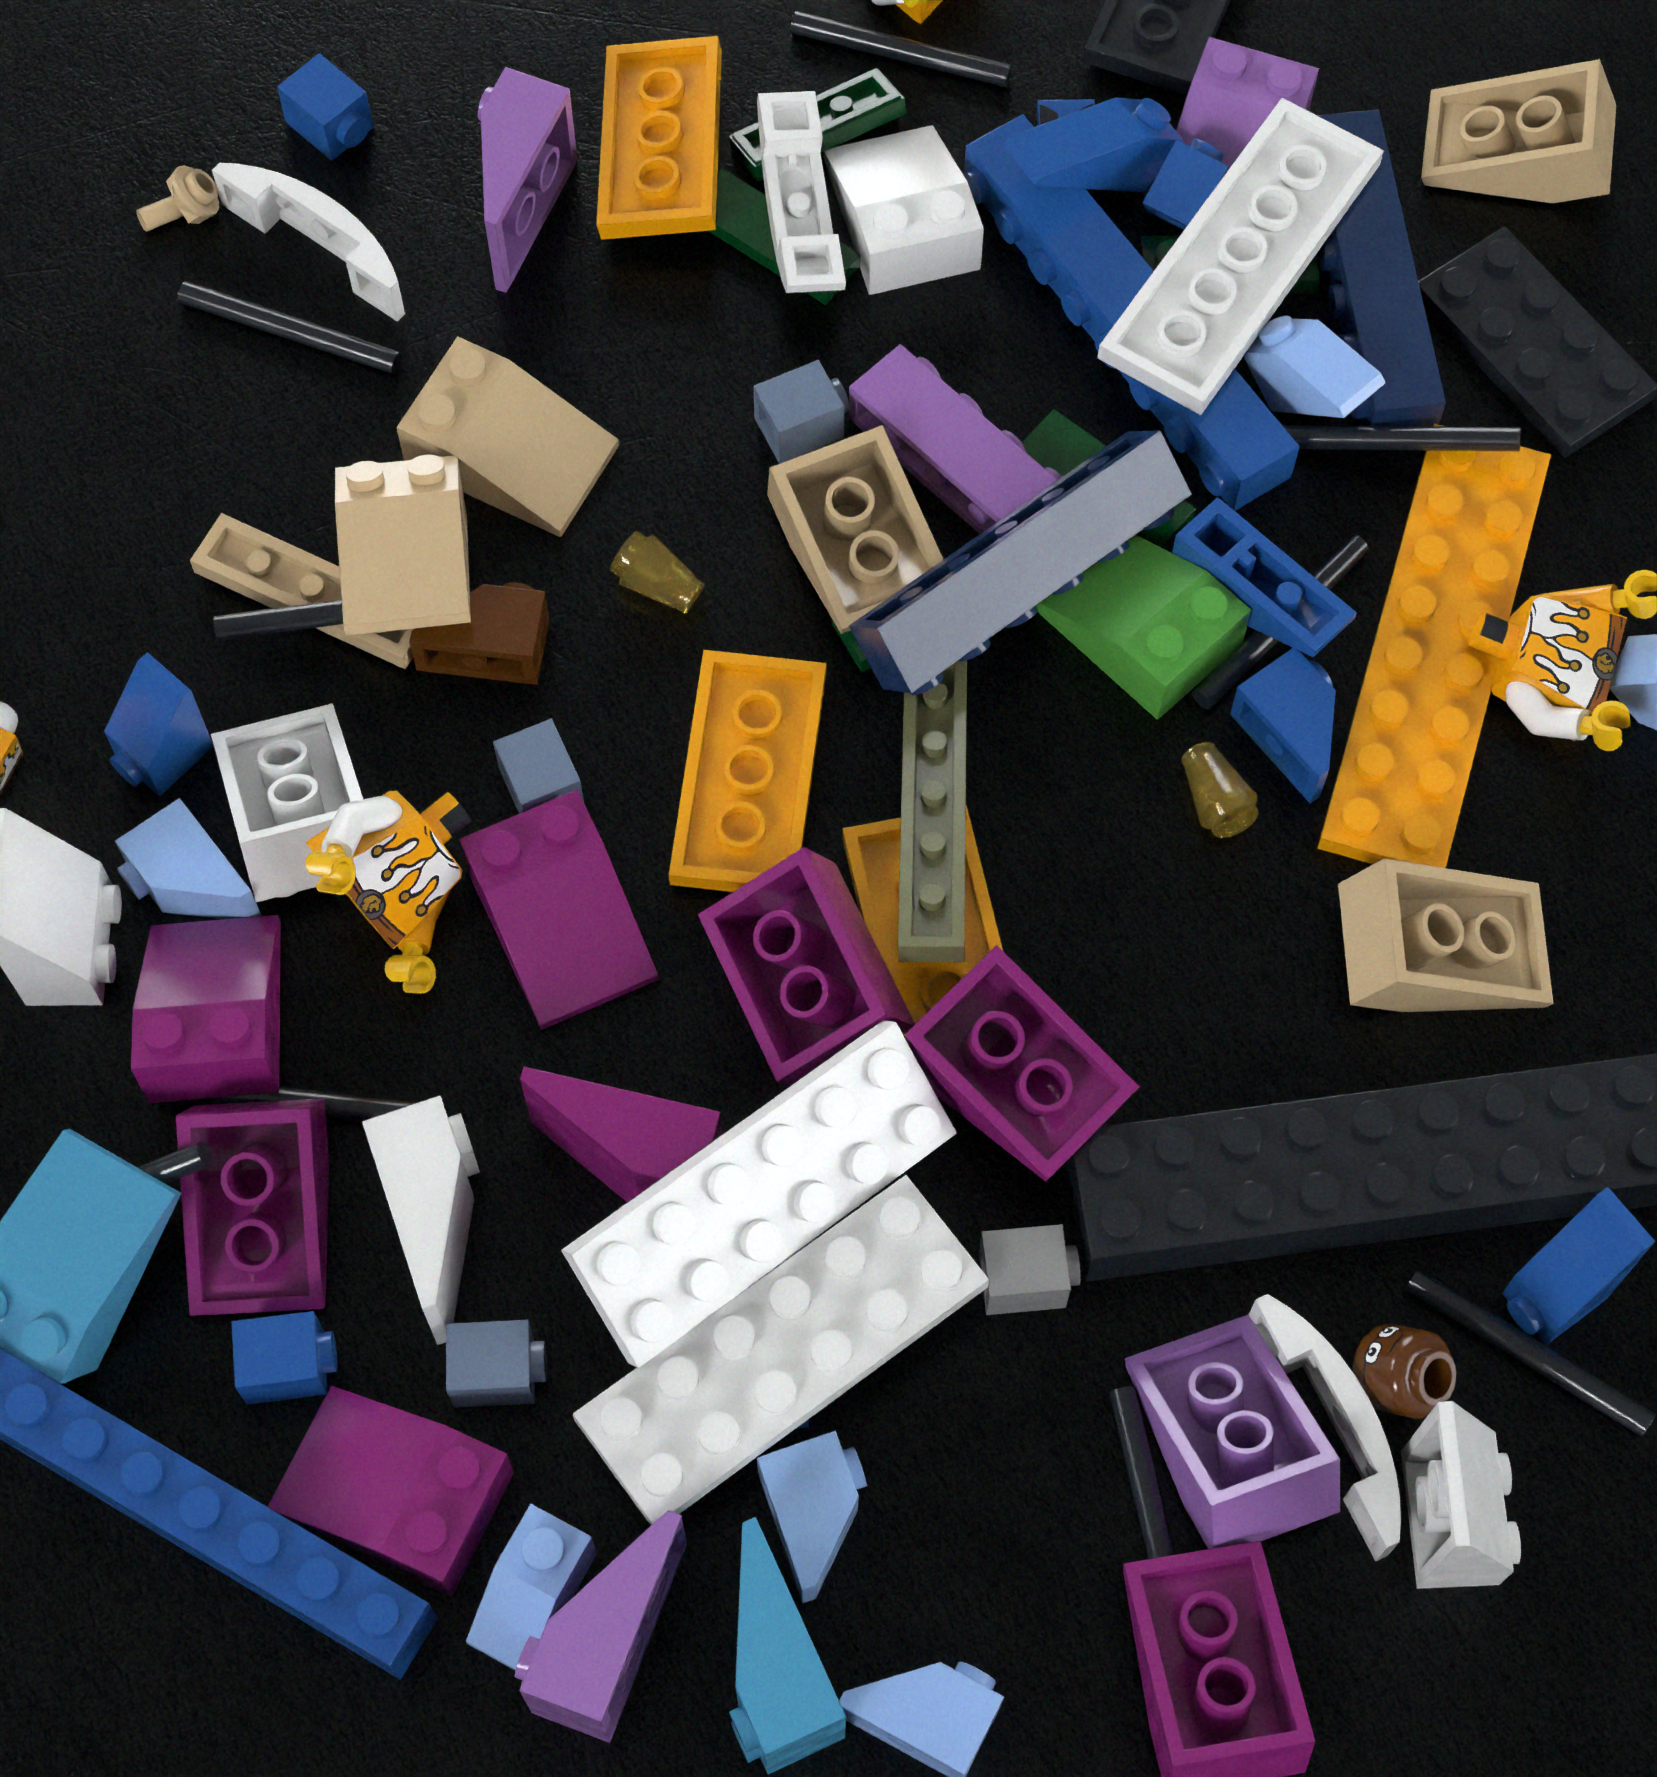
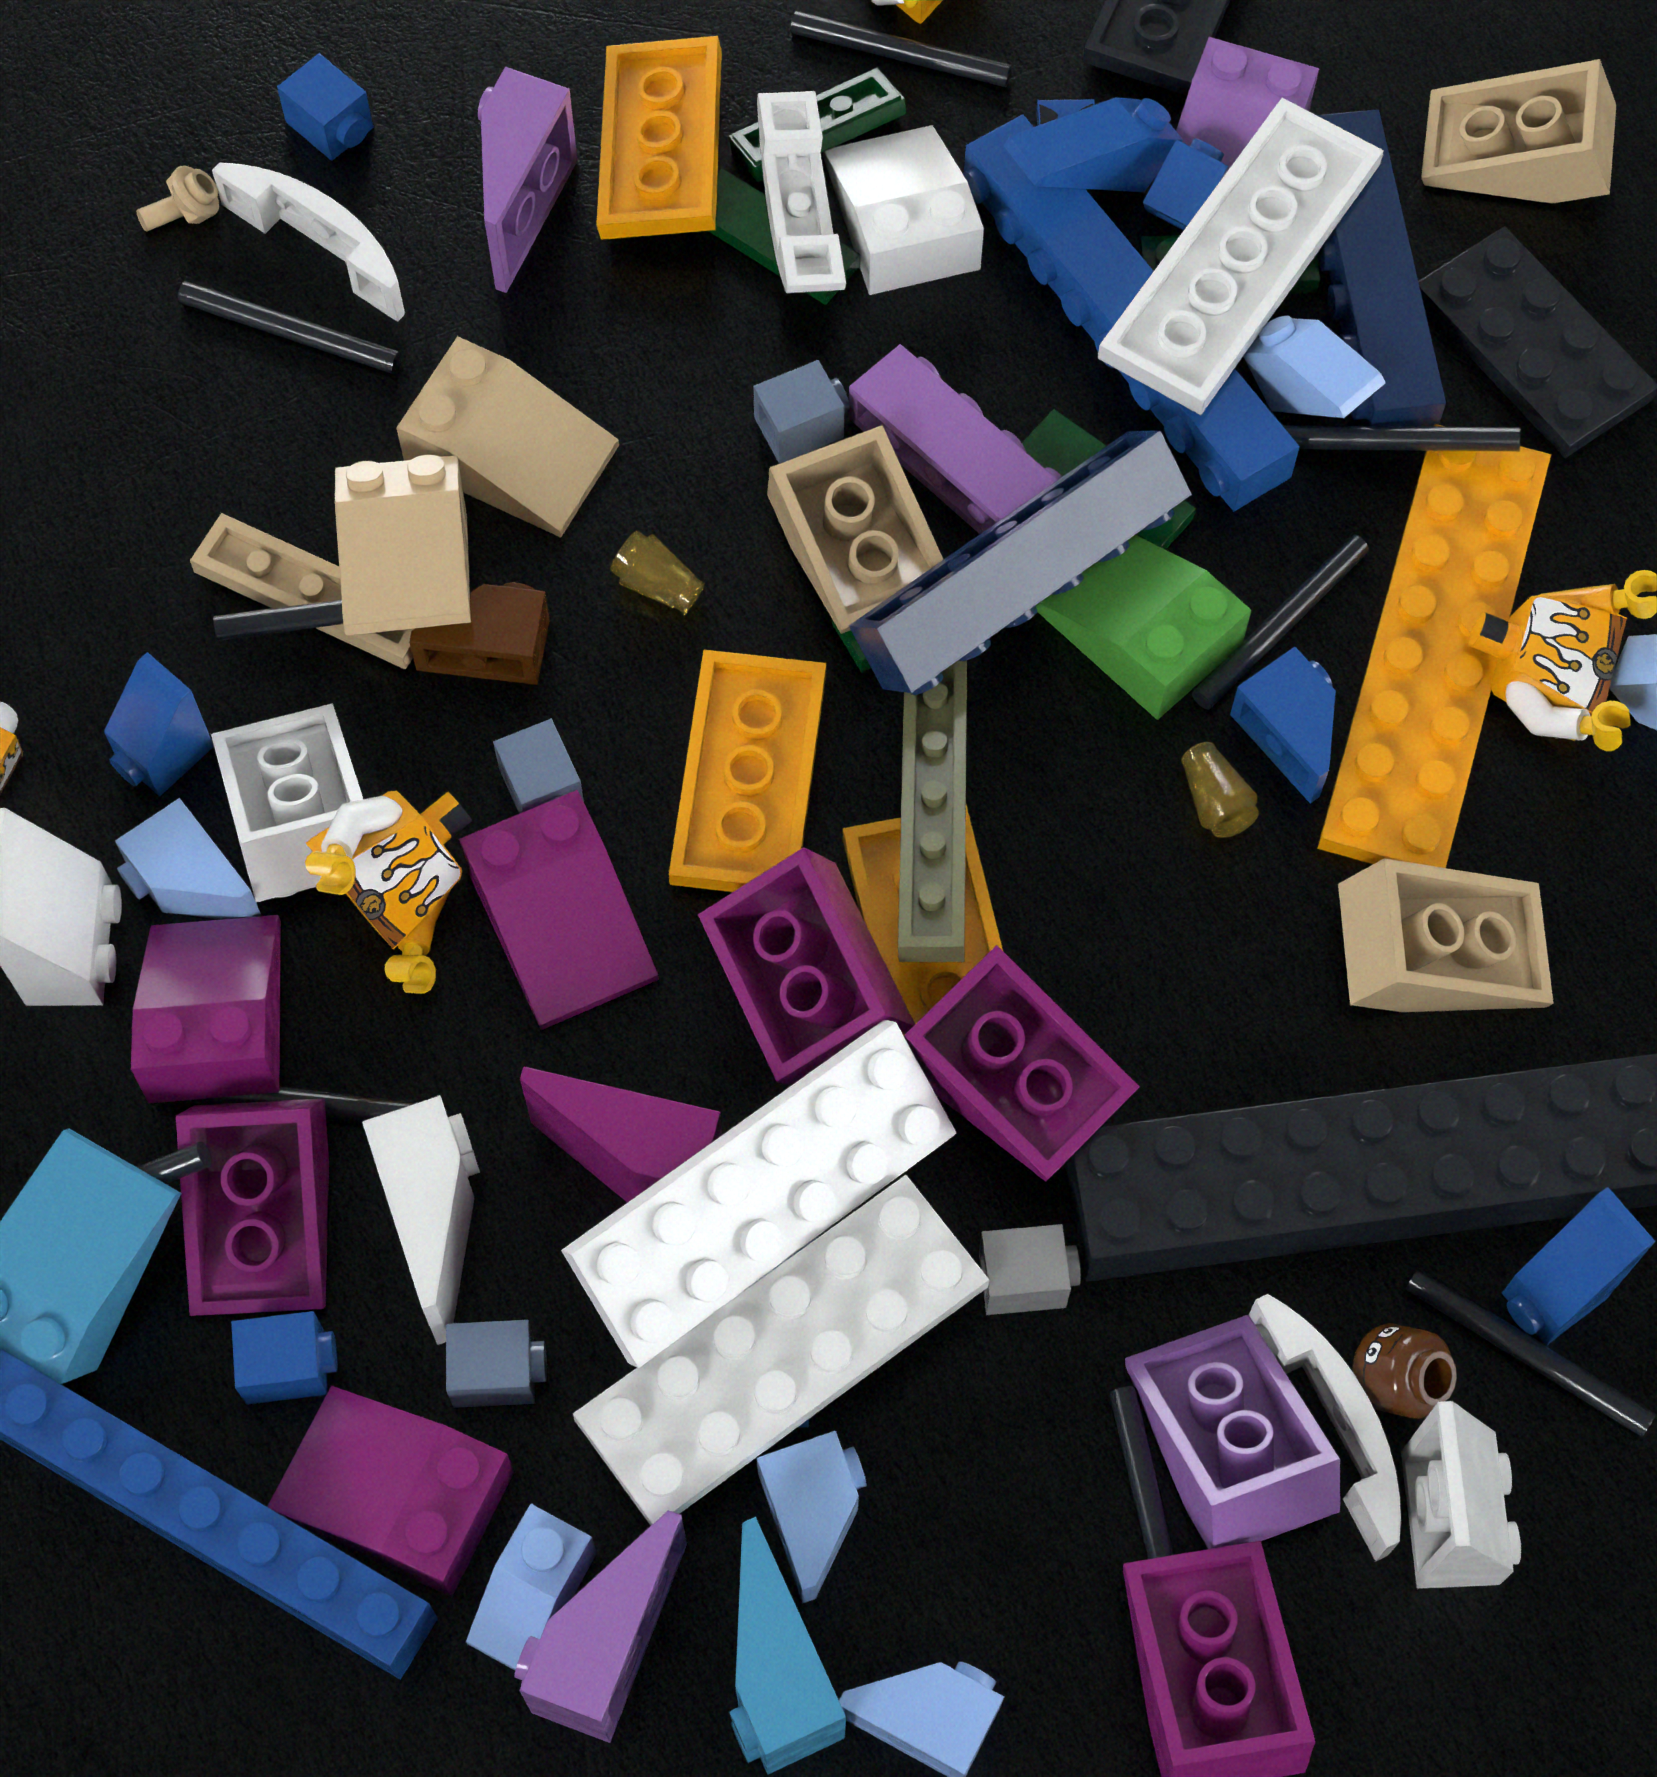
(1280, 593): blue slope -> none

